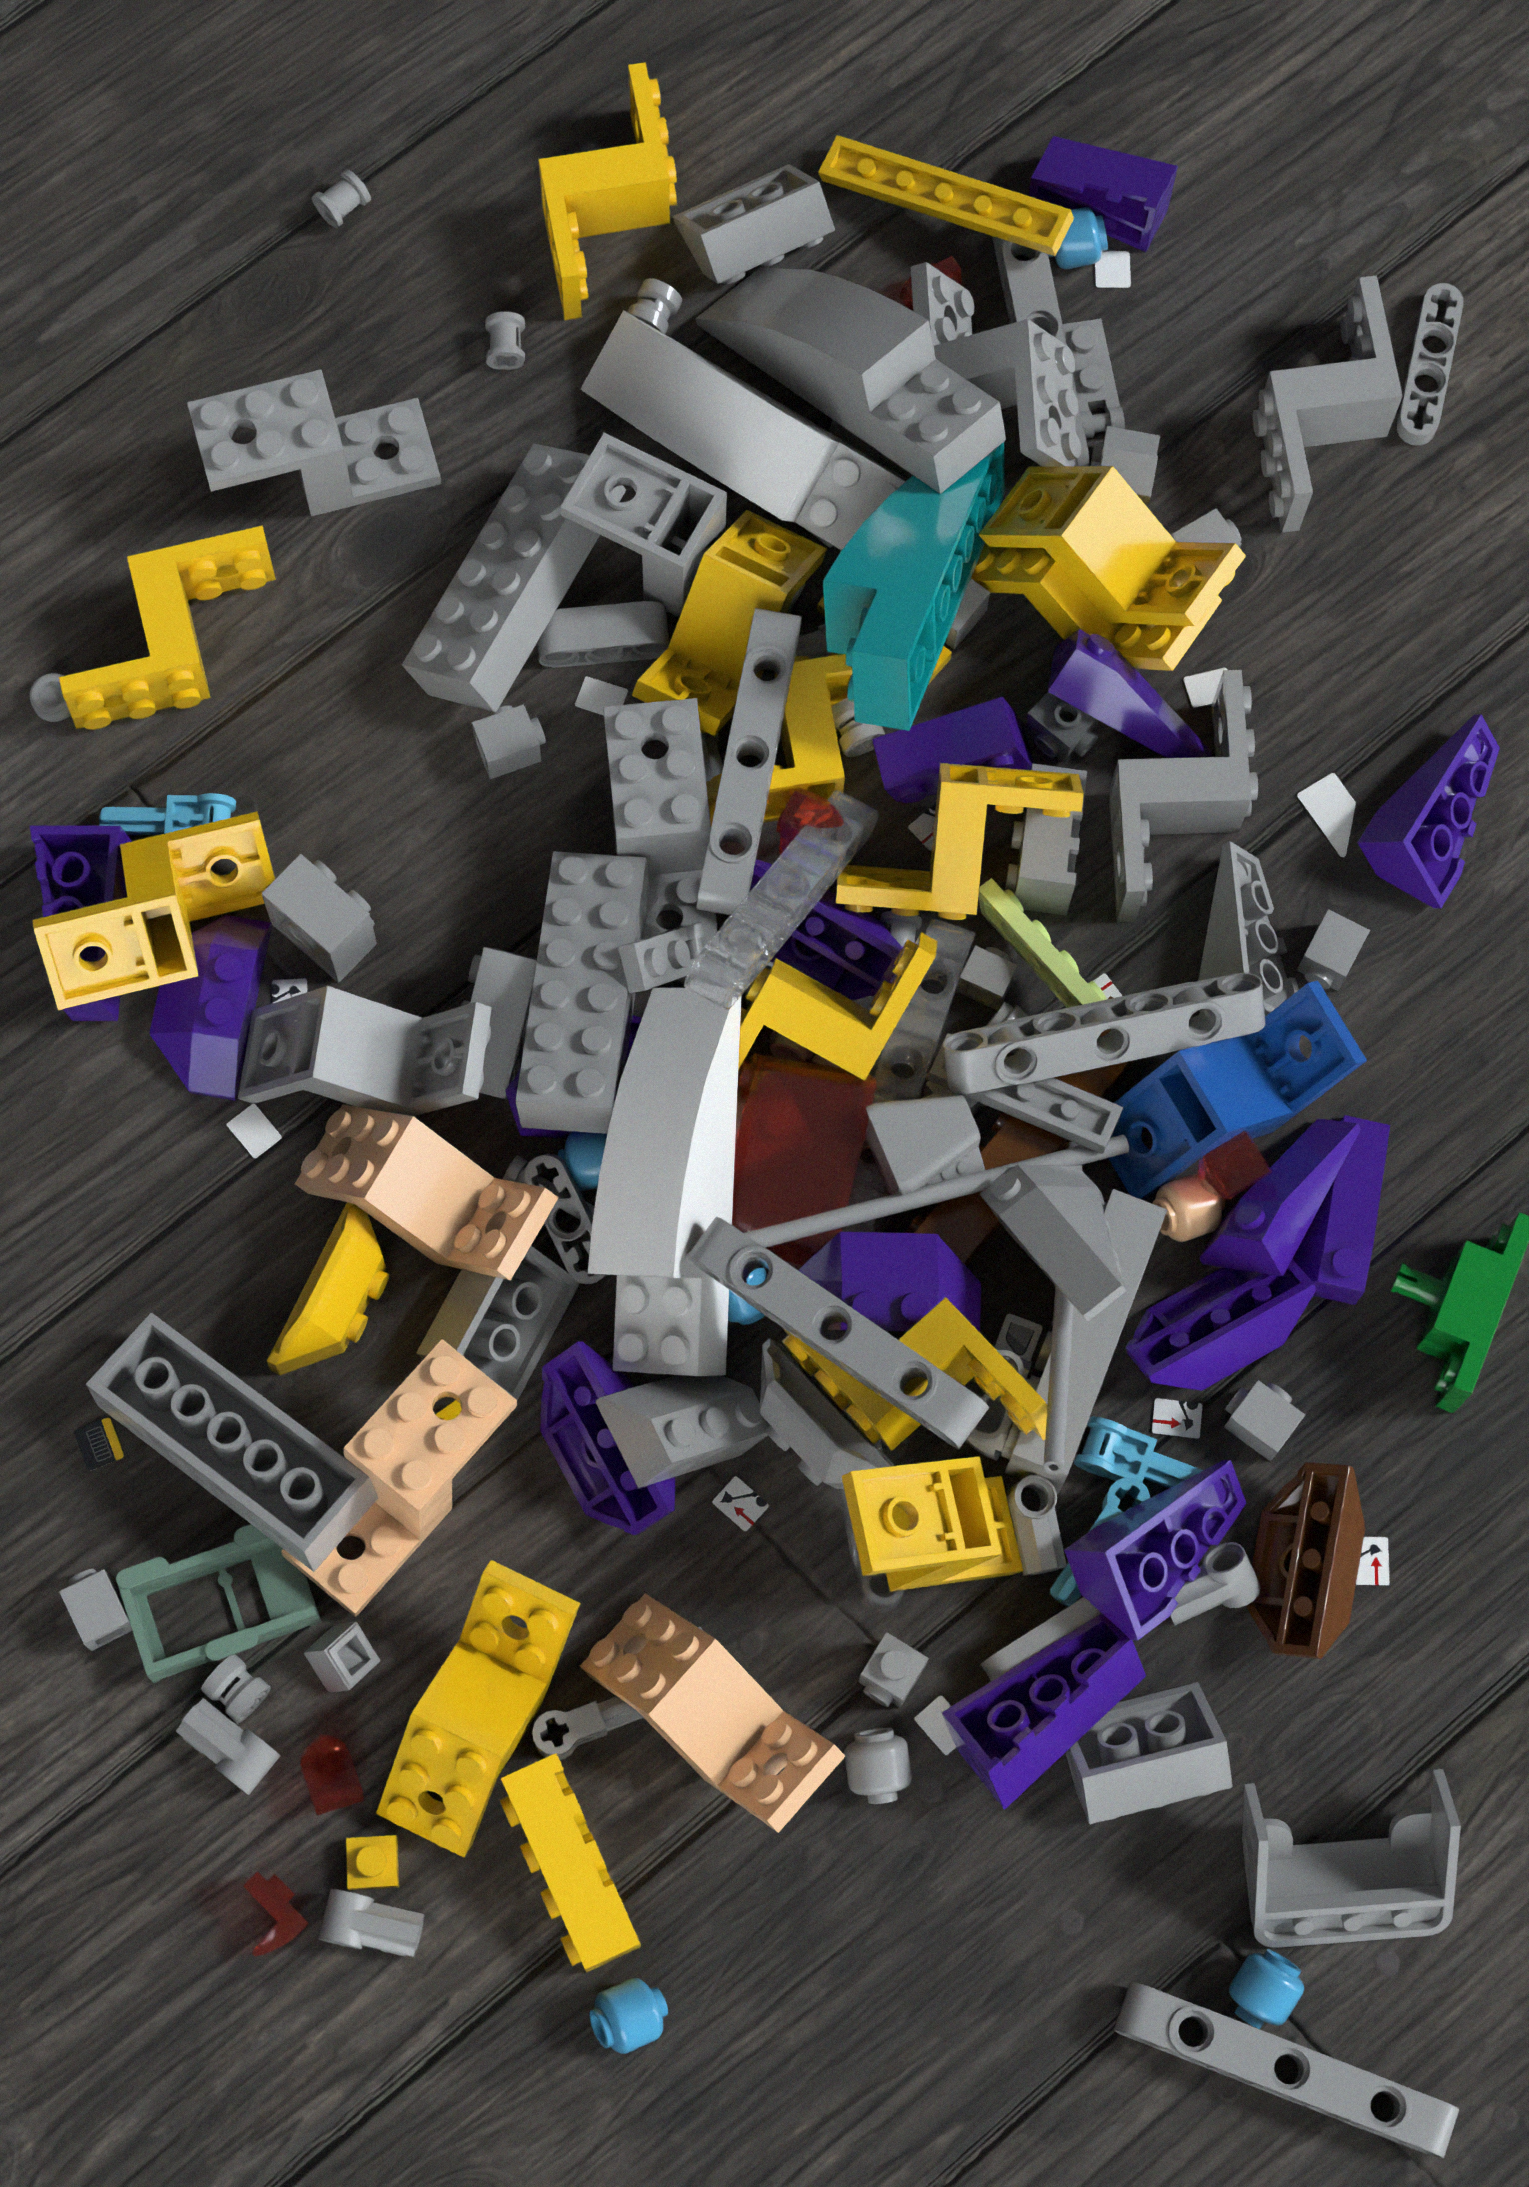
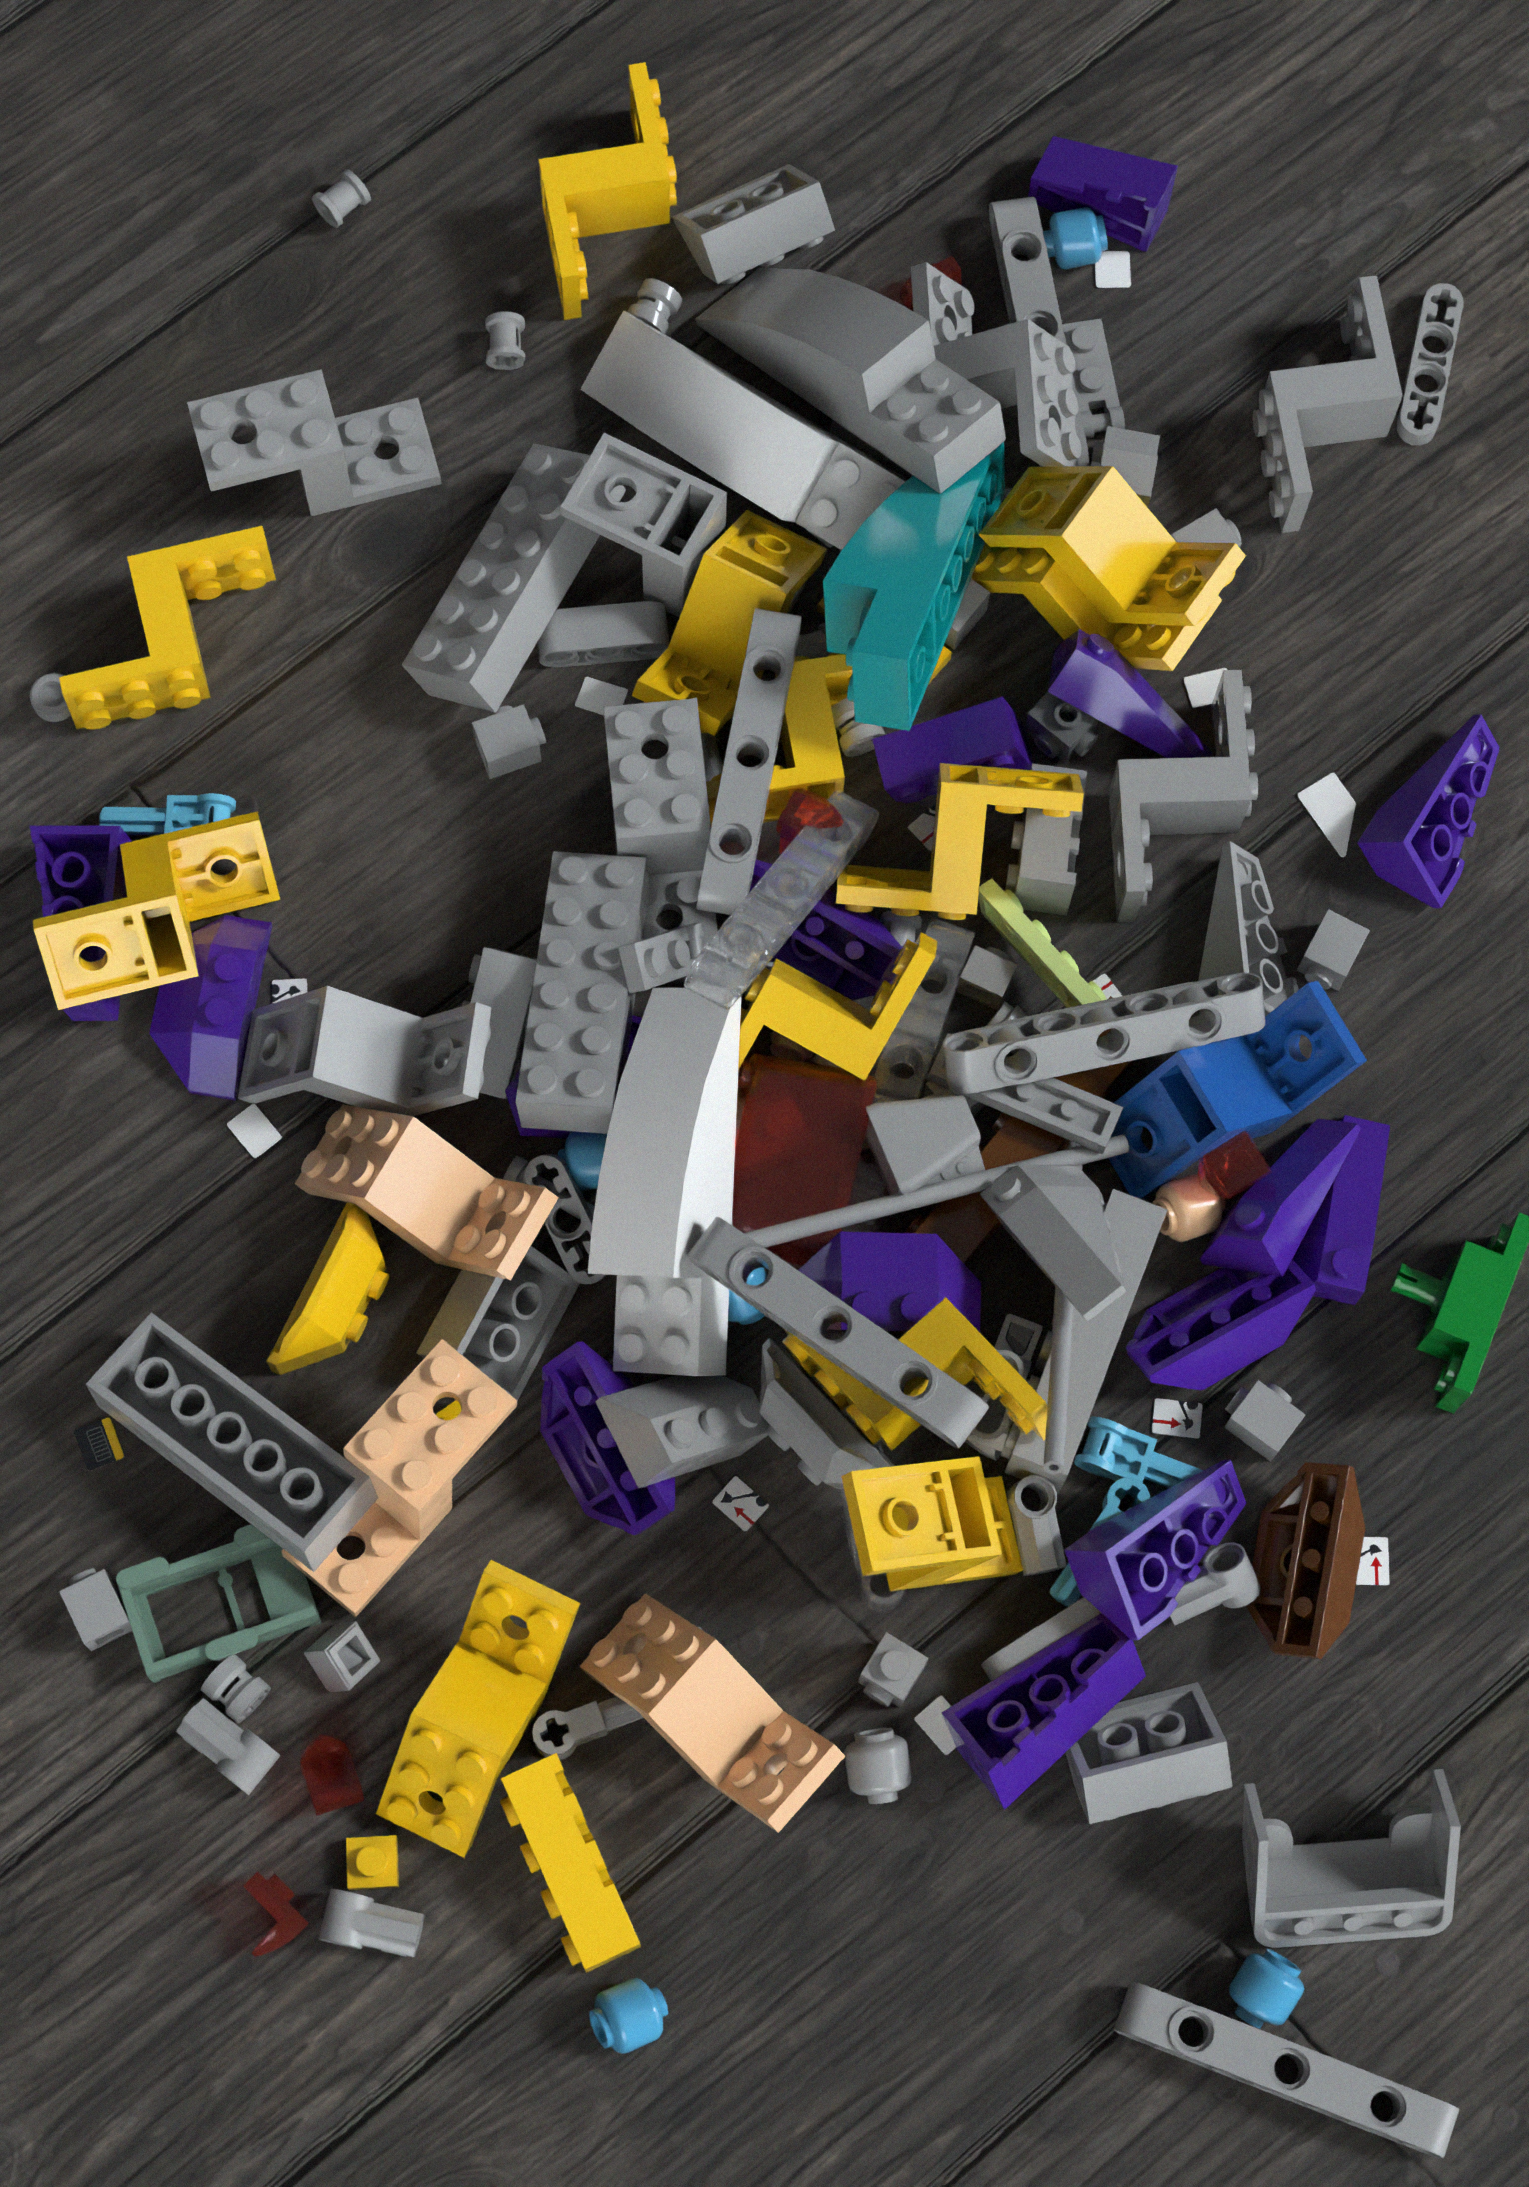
(320, 916): light grey brick -> none
(946, 195): yellow plate -> none

